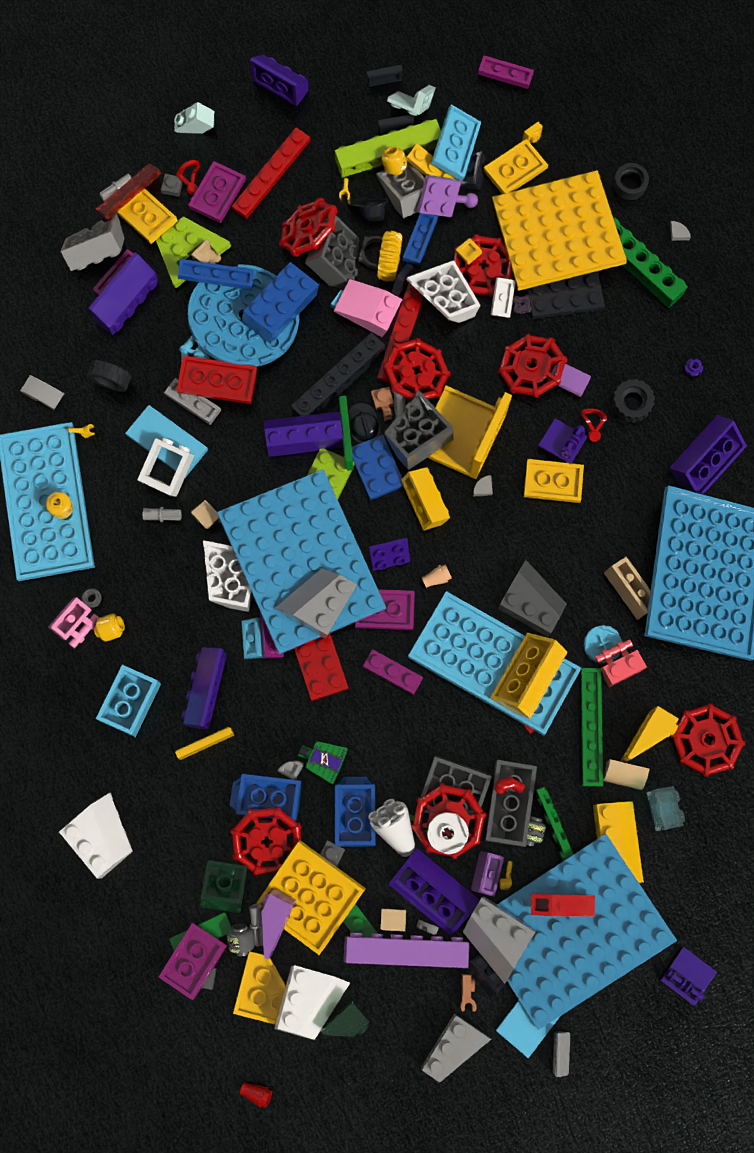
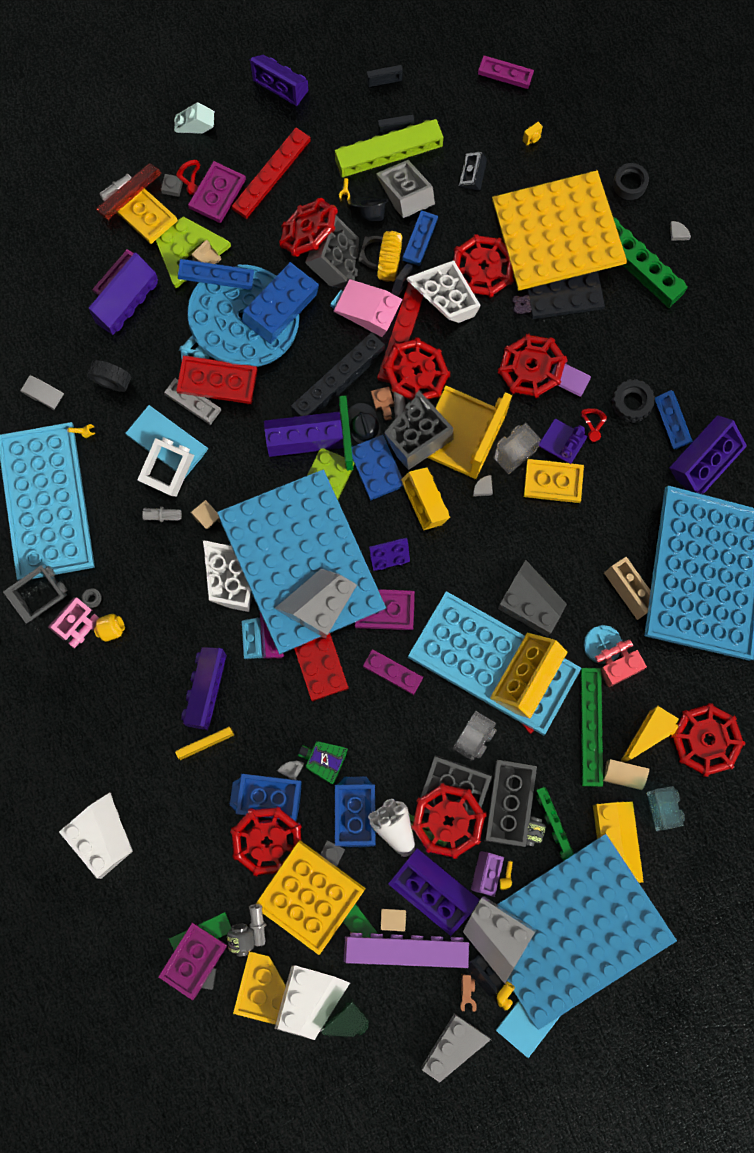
(20, 605): none -> dark grey window
(59, 505): yellow head -> none
(93, 245): light grey wedge -> none
(128, 700): medium azure brick -> none
(223, 886): clear green slope -> none
(257, 1094): red cone -> none
(274, 918): medium lavender slope -> none
(394, 161): yellow head -> none
(413, 105): light aqua bracket -> none
(422, 161): yellow plate -> none
(427, 927): light grey tile -> none
(437, 576): light nougat cone -> none
(440, 196): medium lavender plate -> none
(441, 842): white plate -> none
(456, 142): medium azure tile -> none
(468, 251): yellow plate -> none
(475, 735): none -> clear brick
(502, 297): white plate -> none
(504, 993): none -> yellow arm
(509, 783): red arm -> none
(515, 167): yellow plate -> none
(516, 448): none -> clear brick
(561, 1053): light grey slope -> none
(562, 905): red slope -> none
(673, 419): none -> blue plate
(689, 976): dark purple hinge -> none
(693, 371): dark purple plate -> none

